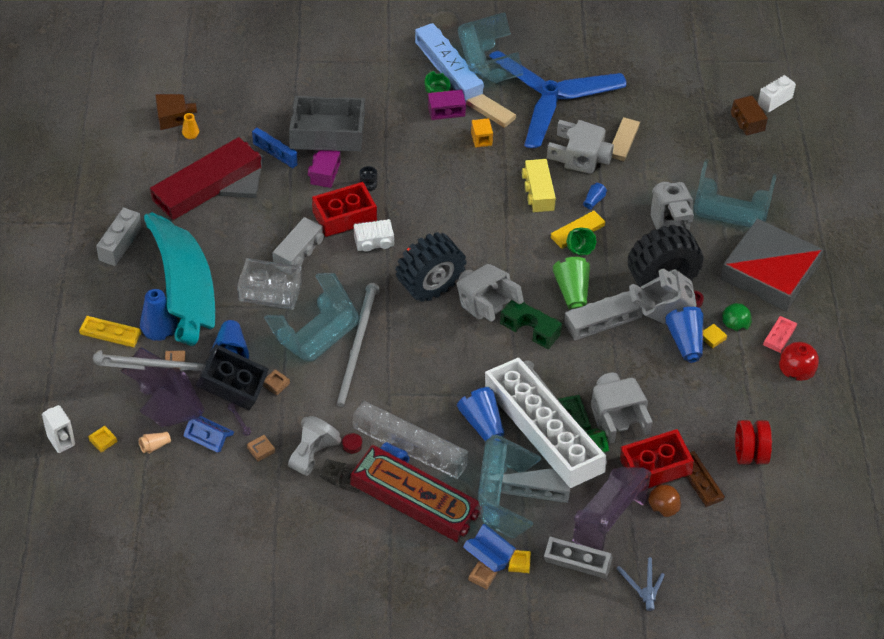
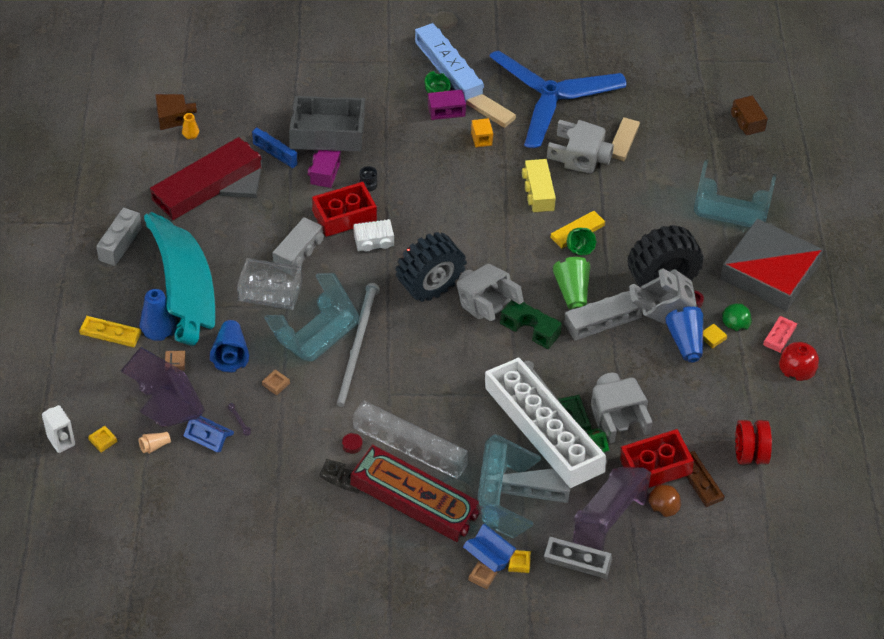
(139, 363): light grey bar -> none
(232, 377): black brick -> none
(261, 448): medium nougat tile -> none
(315, 436): light grey piece -> none
(395, 451): blue cone -> none
(480, 37): clear light blue windscreen -> none
(482, 412): blue cone -> none
(595, 195): blue cone -> none
(648, 593): sand blue plant -> none
(673, 201): light grey piece -> none
(776, 93): white brick -> none

